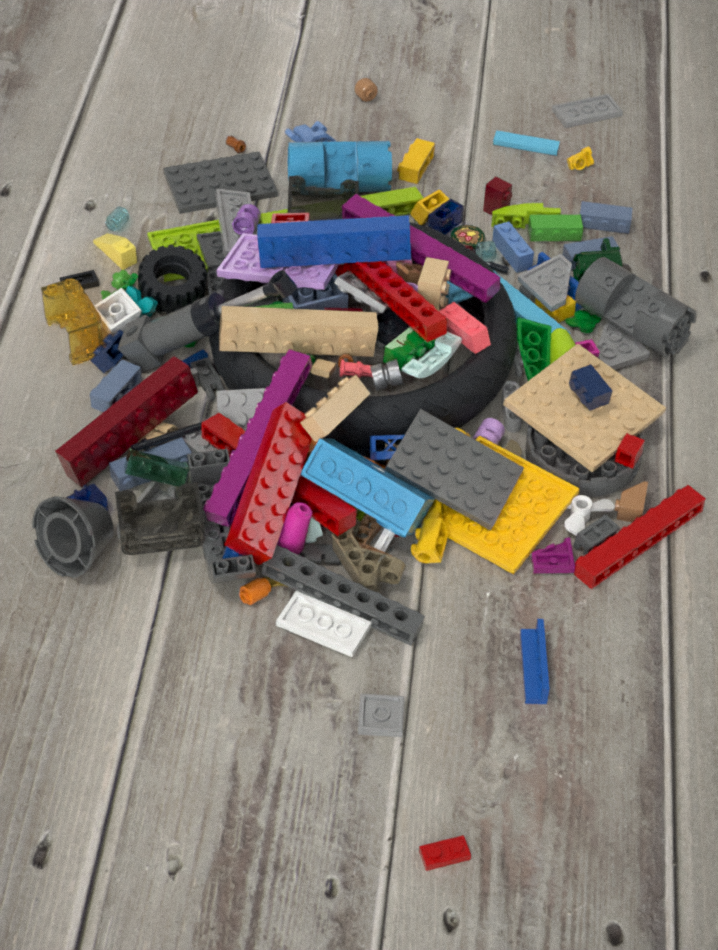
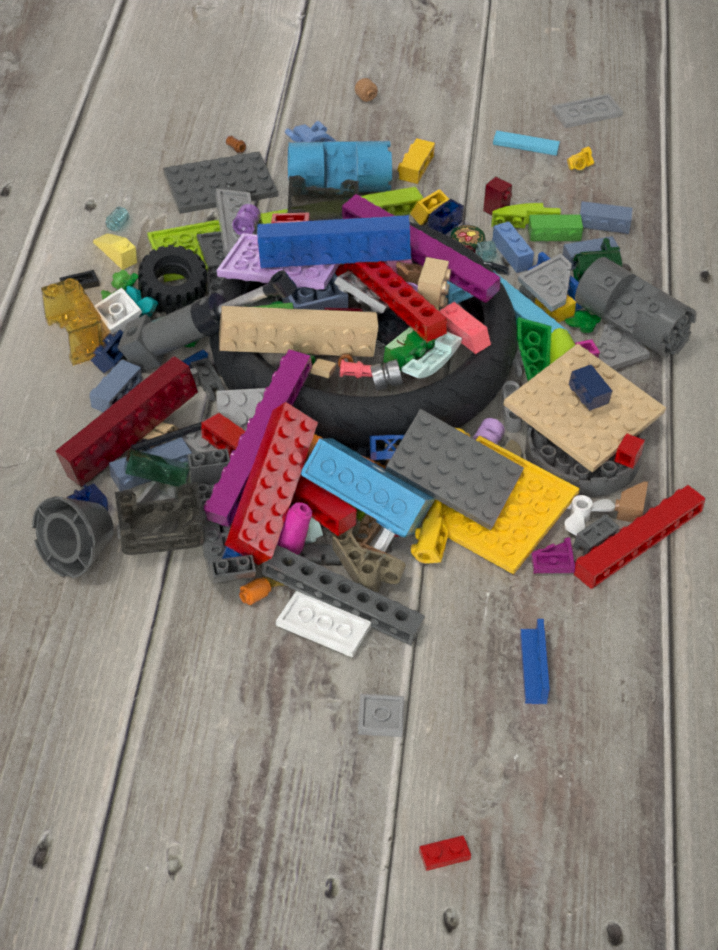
(335, 407): tan brick -> none

